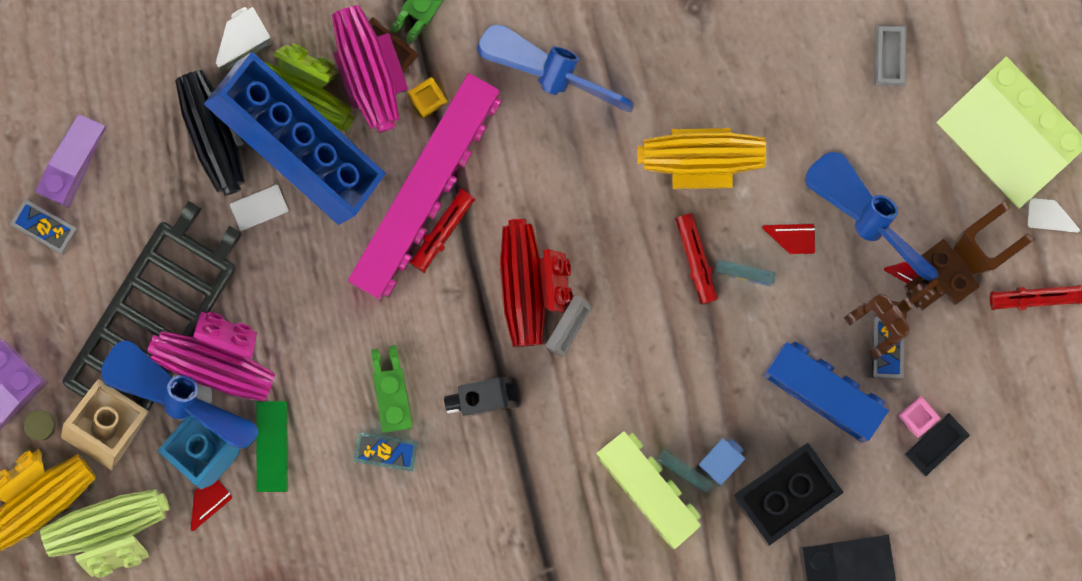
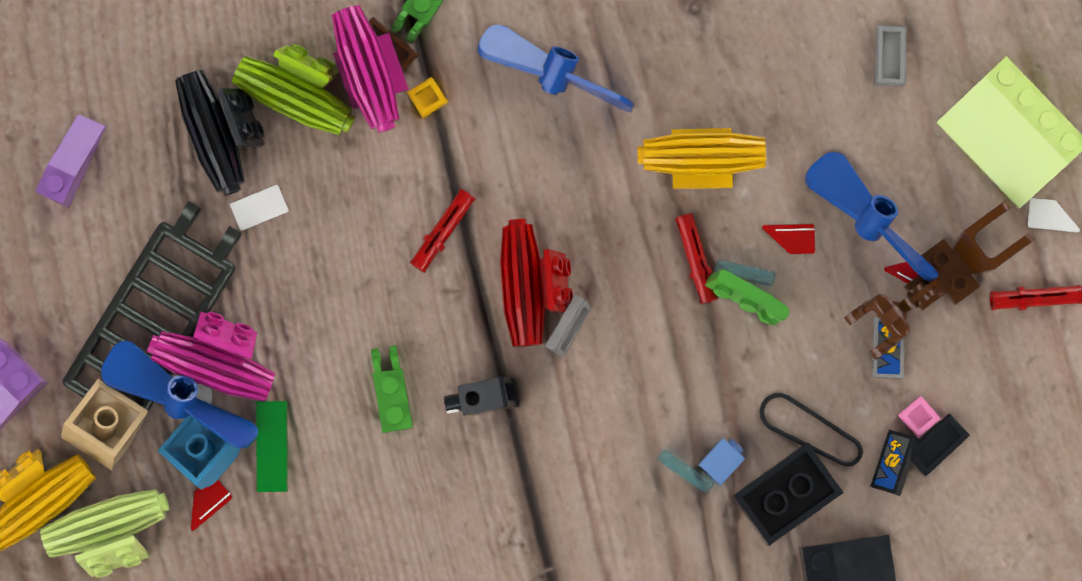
(39, 425): olive tile -> none
(43, 226): tile -> none
(241, 36): white slope -> none
(295, 138): blue brick -> none
(385, 451): tile -> none
(424, 187): dark pink brick -> none
(648, 489): yellowish green slope -> none
(748, 297): none -> bright green hinge
(812, 413): none -> black piece
(825, 392): blue brick -> none
(894, 462): none -> tile

